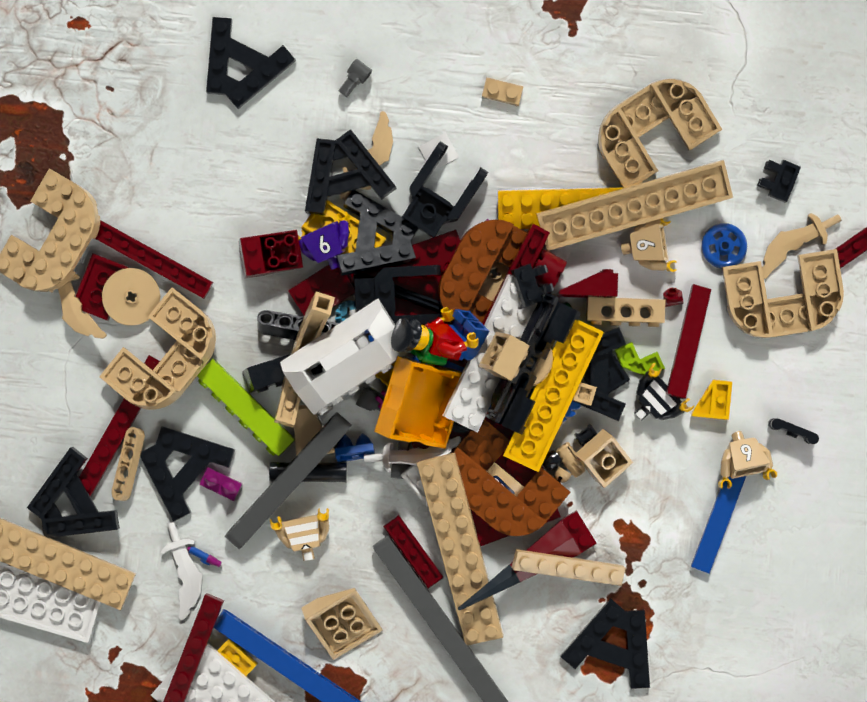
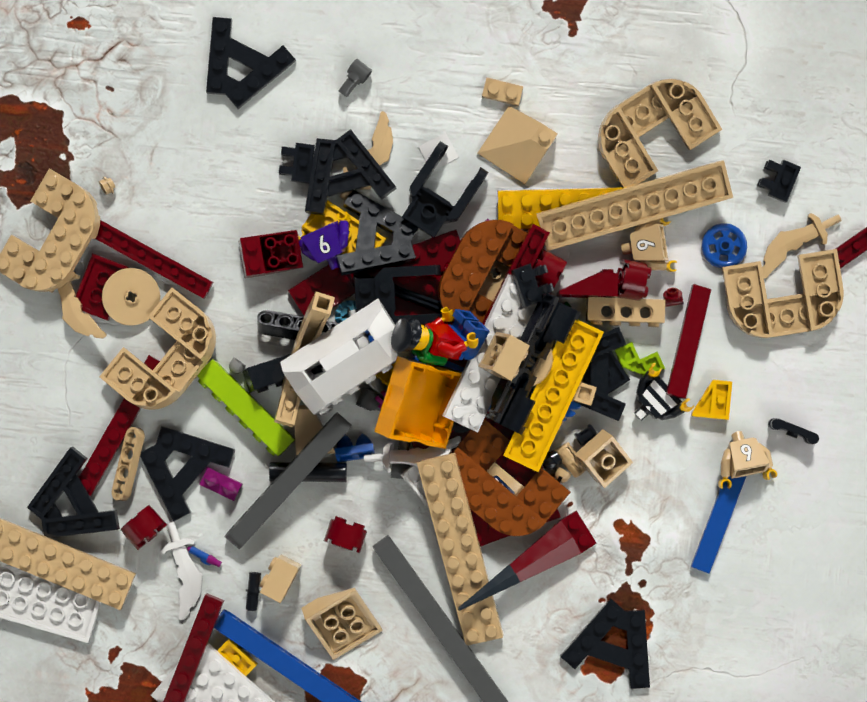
(107, 185): none -> tan plate
(143, 527): none -> dark red brick
(236, 366): none -> light grey hinge
(253, 591): none -> black axle
(280, 578): none -> tan brick
(302, 164): none -> black plate
(303, 532): torso -> none
(345, 534): none -> dark red brick
(413, 551): dark red tile -> none
(517, 144): none -> tan slope
(568, 567): tan plate -> none
(633, 280): none -> dark red brick

